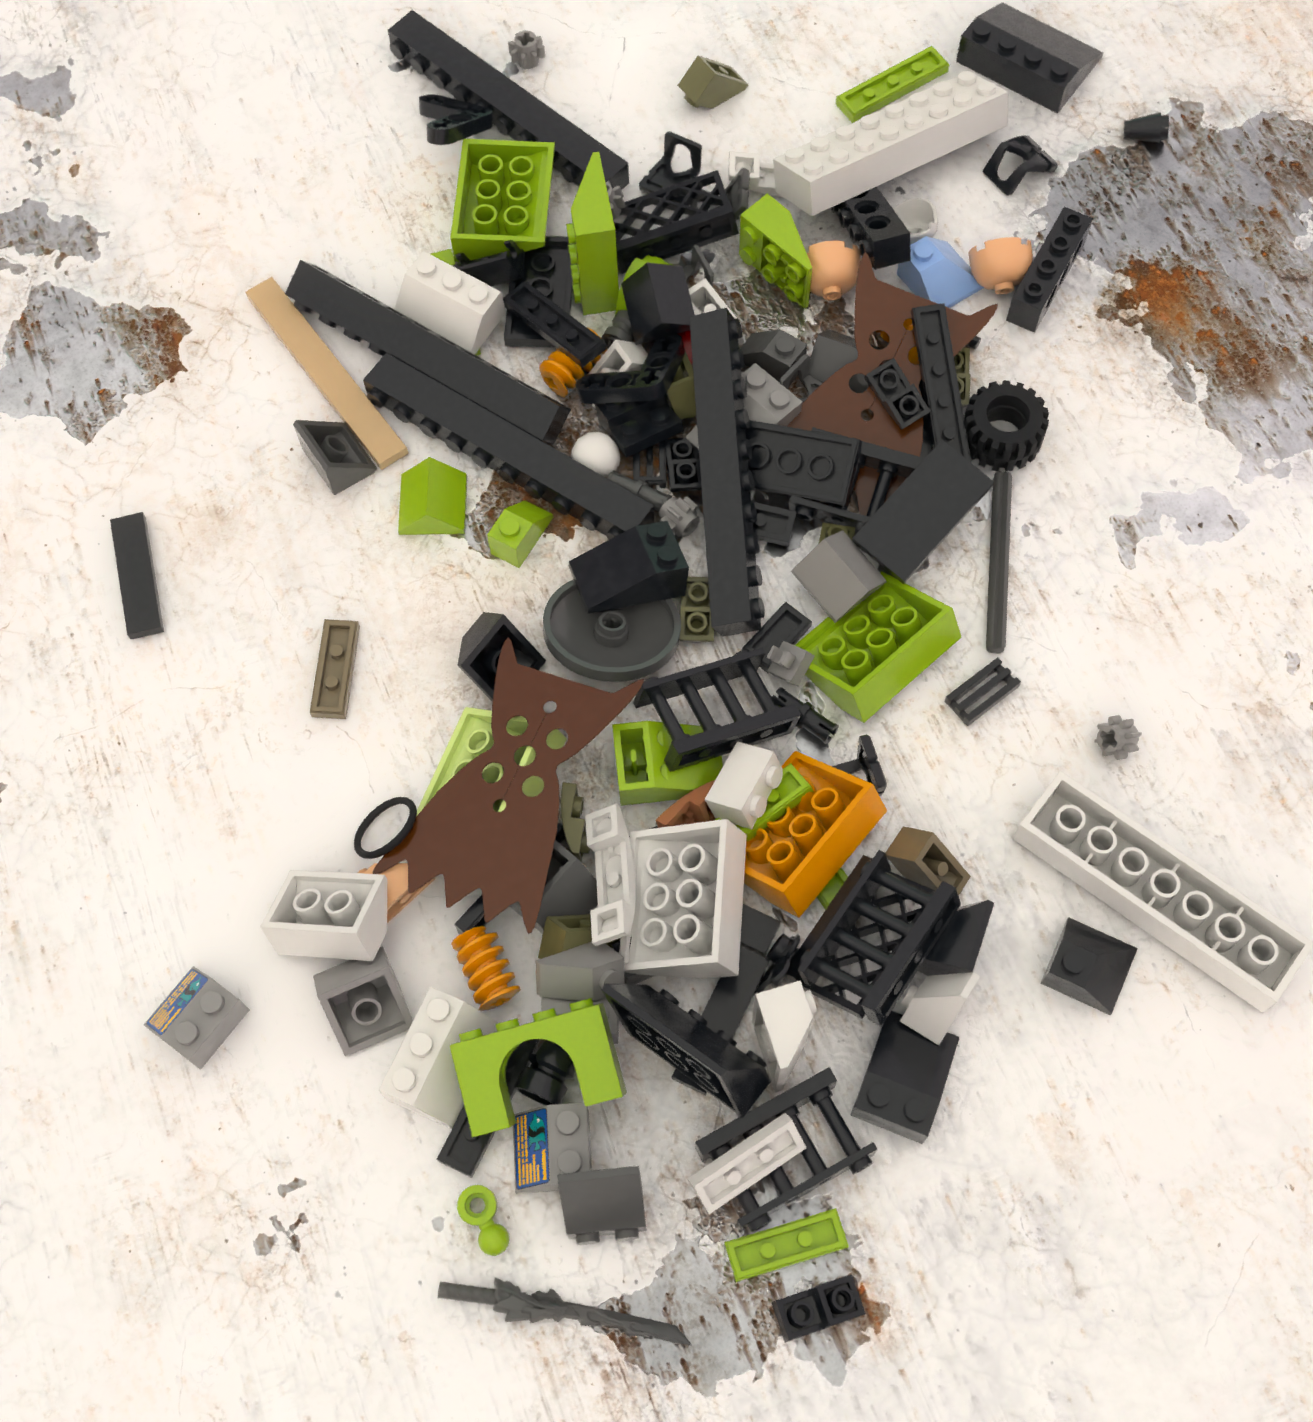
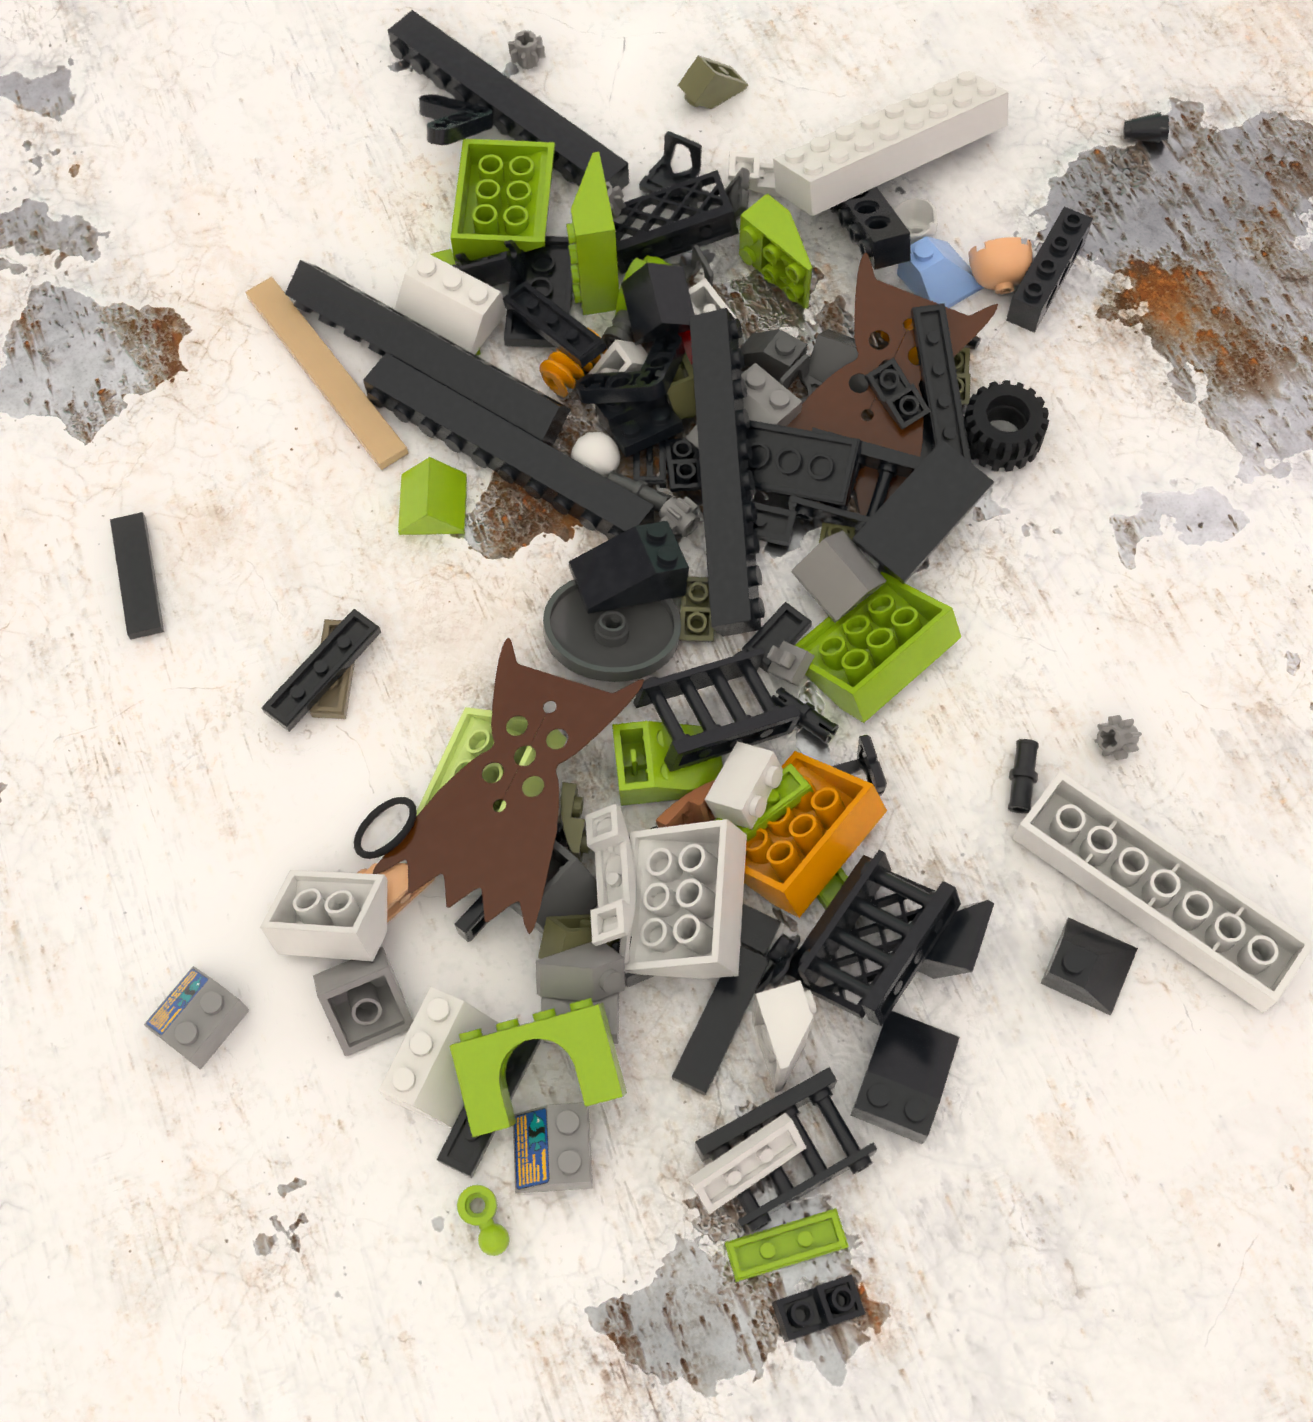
(321, 670): none -> black tile
(334, 453): dark grey slope -> none
(483, 646): black slope -> none
(483, 968): light orange piece -> none
(518, 532): lime slope -> none
(541, 1306): dark grey sword -> none
(547, 1073): black wheel -> none
(602, 1204): dark grey slope -> none
(689, 1044): black slope -> none
(833, 268): light nougat cylinder -> none
(892, 84): lime tile -> none
(926, 860): dark tan slope -> none
(937, 1003): white slope -> none
(999, 563): dark grey axle -> none
(1003, 674): black tile -> none
(1023, 776): none -> black pin
(1026, 56): black slope -> none
(1033, 158): black piece -> none

